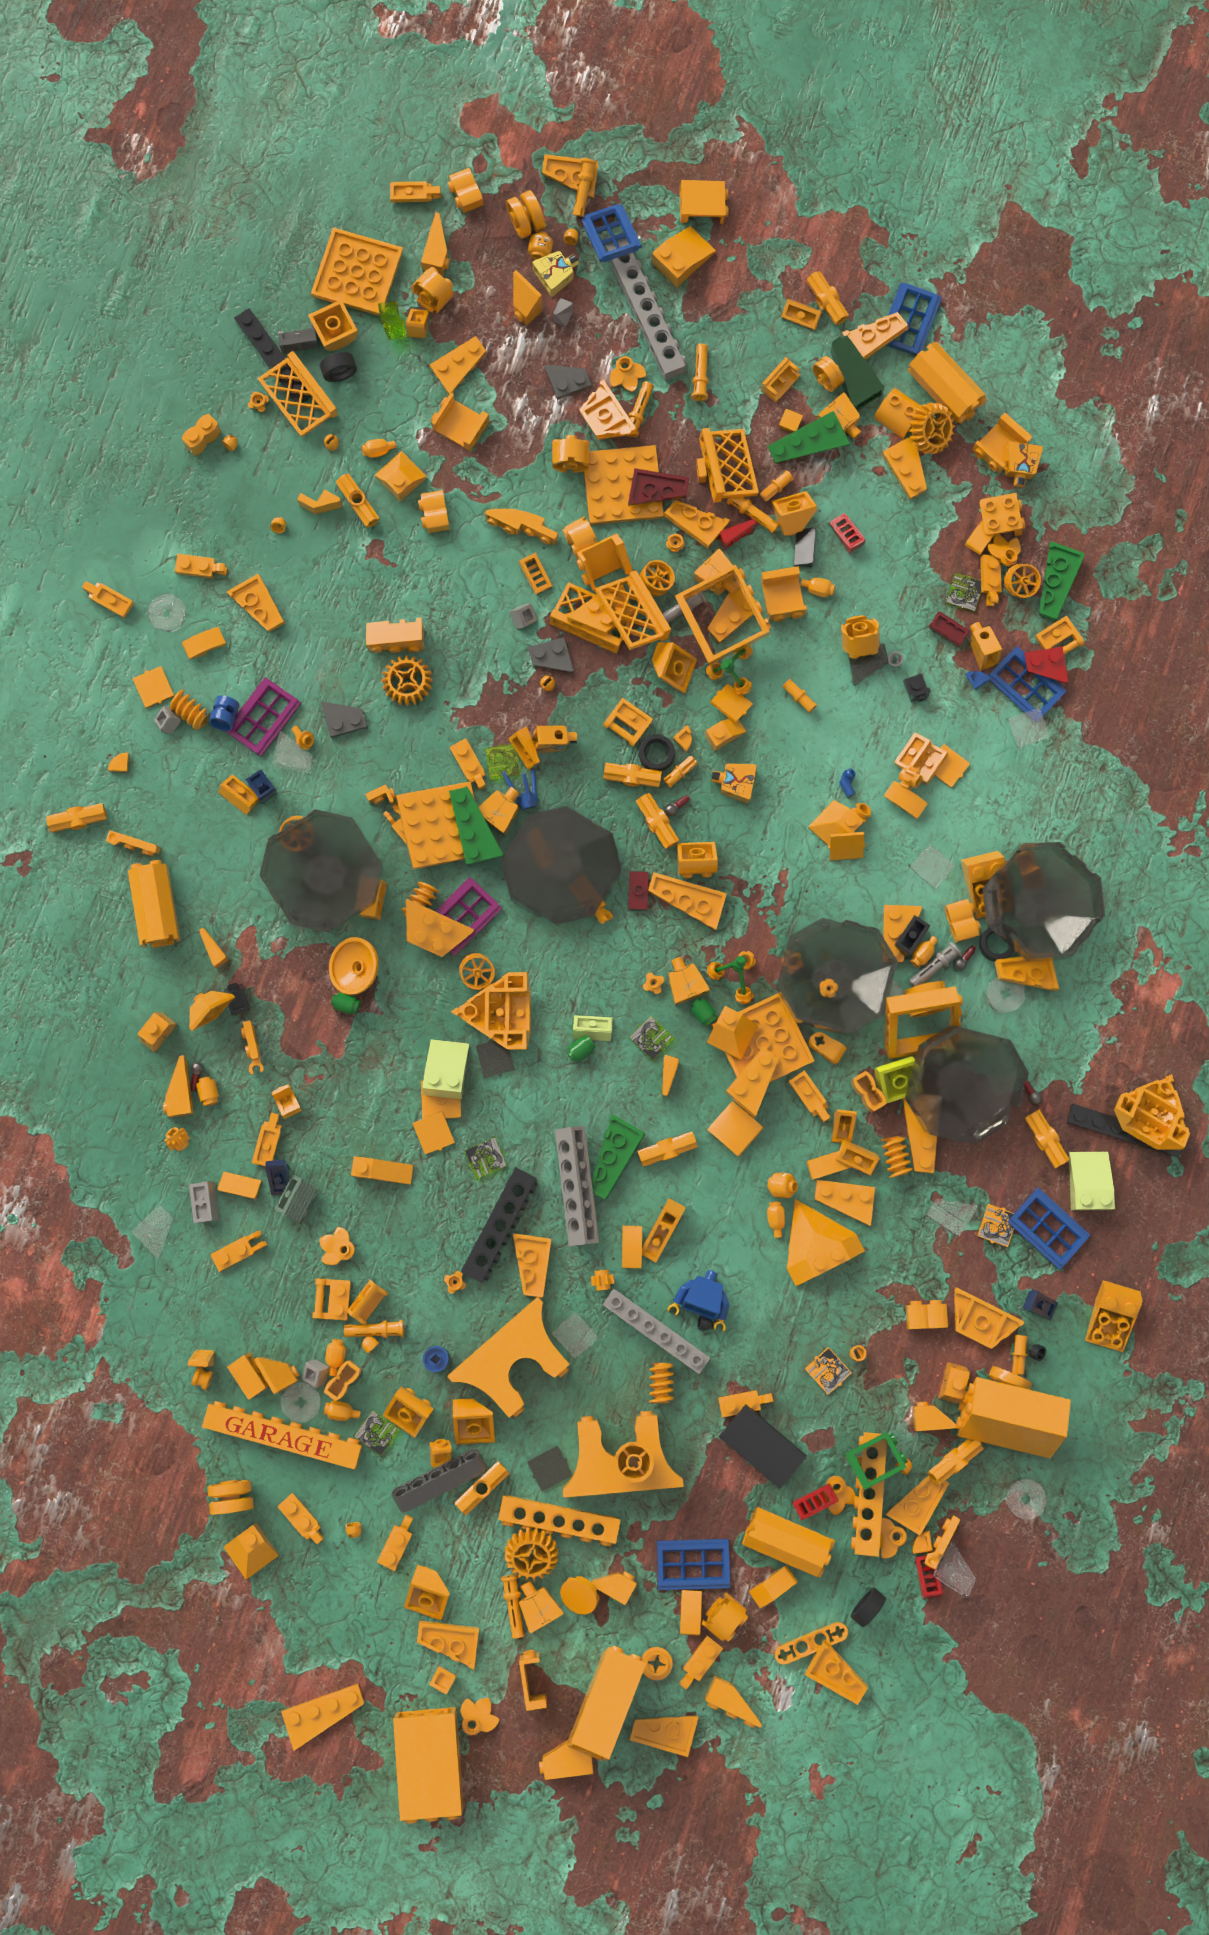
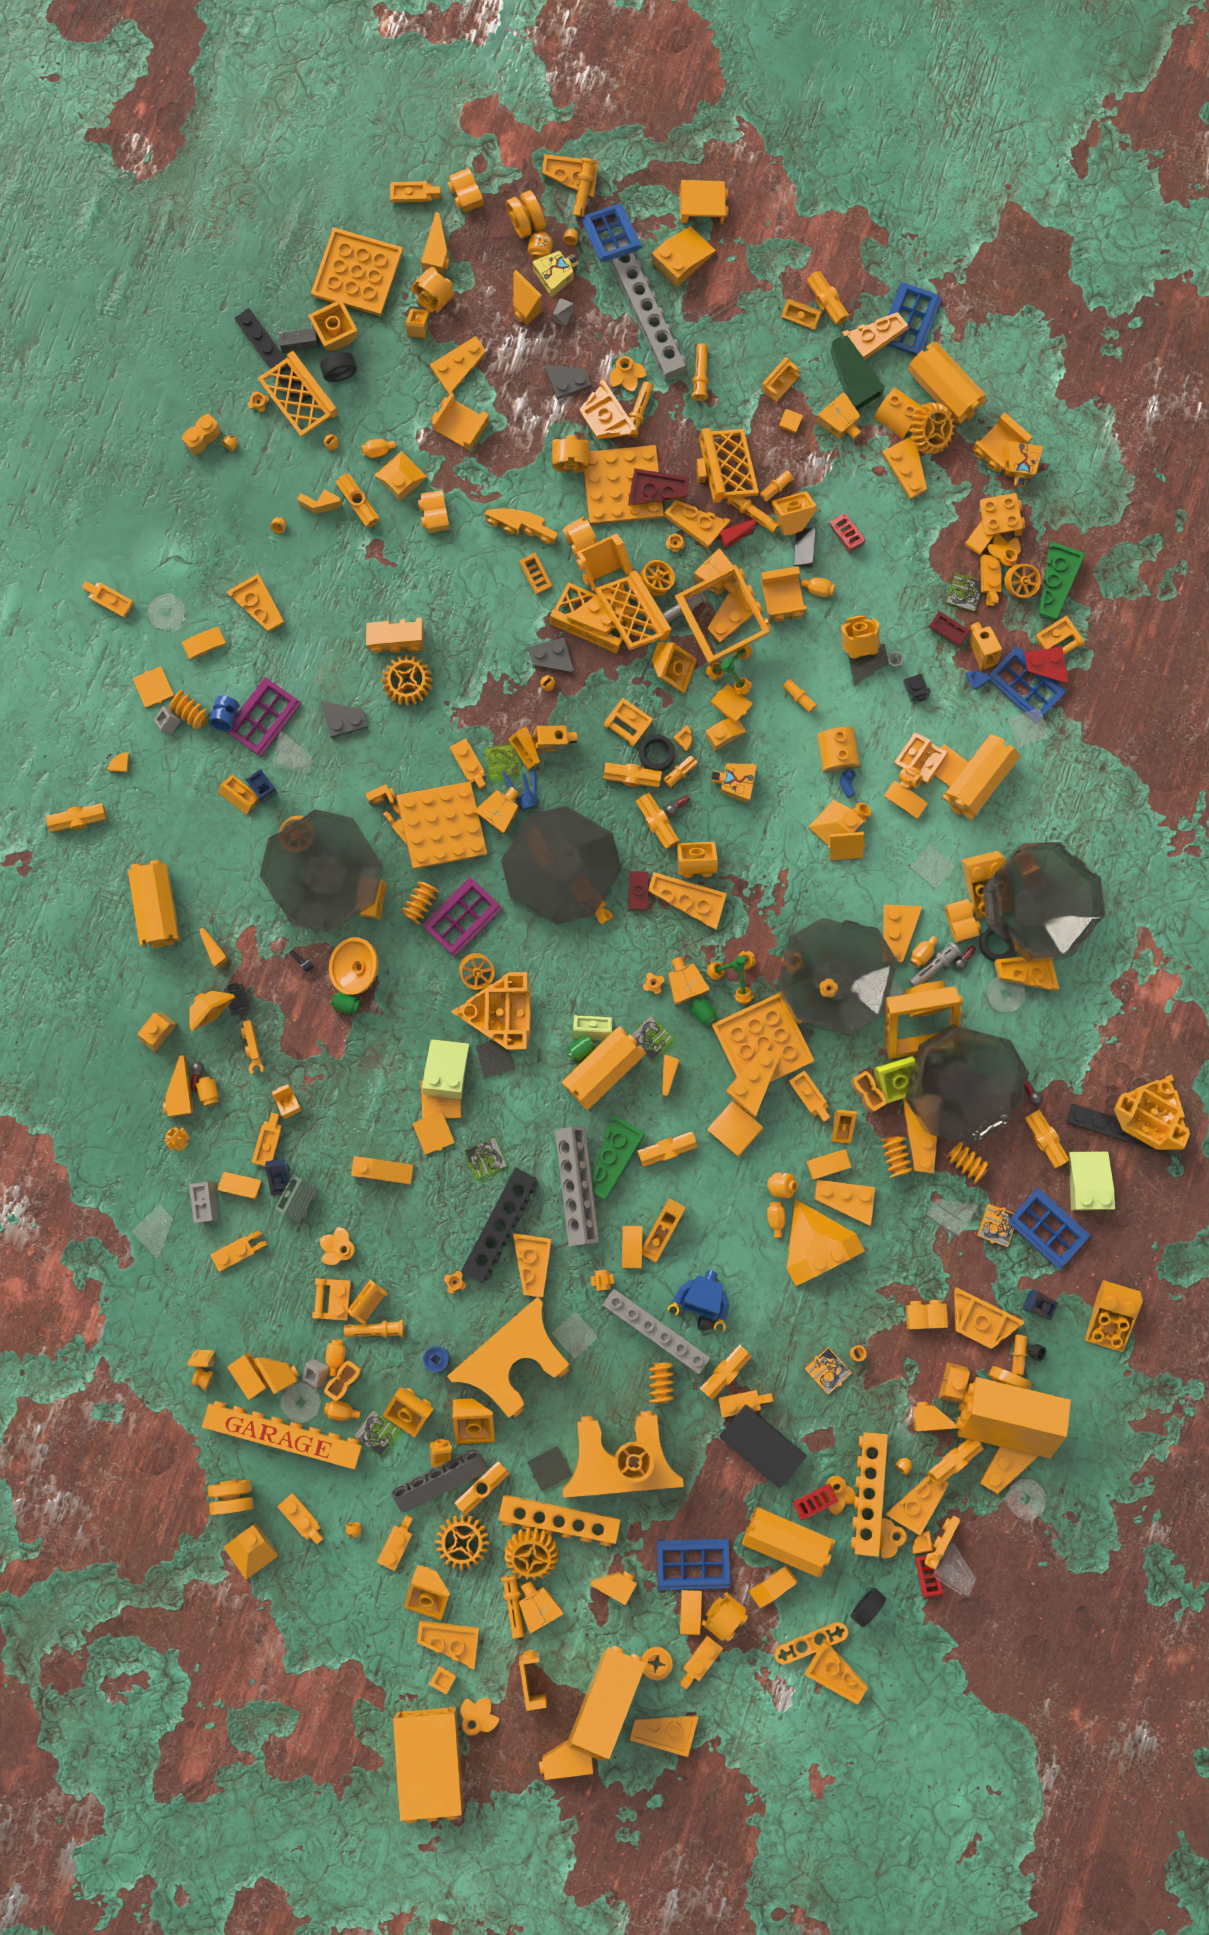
(131, 843): light orange hinge -> none
(198, 566): light orange plate -> none
(303, 739): light orange plate -> none
(306, 964): none -> black hand
(315, 1716): light orange wing -> none
(369, 1344): light orange hinge -> none
(391, 322): clear neon green slope -> none
(433, 930): light orange wing -> none
(467, 1550): none -> light orange gear
(474, 833): green wing -> none
(523, 615): light grey slope -> none
(579, 1595): light orange tile -> none
(603, 1068): none -> light orange brick
(725, 1372): none -> light orange piece
(725, 1696): light orange slope -> none
(732, 1033): light orange slope -> none
(815, 437): green wing -> none
(828, 374): light orange wheel -> none
(829, 1049): light orange piece -> none
(838, 749): none -> light orange brick
(857, 1157): light orange slope -> none
(858, 1470): green window -> none
(912, 936): black slope -> none
(968, 1162): none -> light orange piece
(981, 777): none -> light orange brick
(1005, 1467): none -> light orange wing

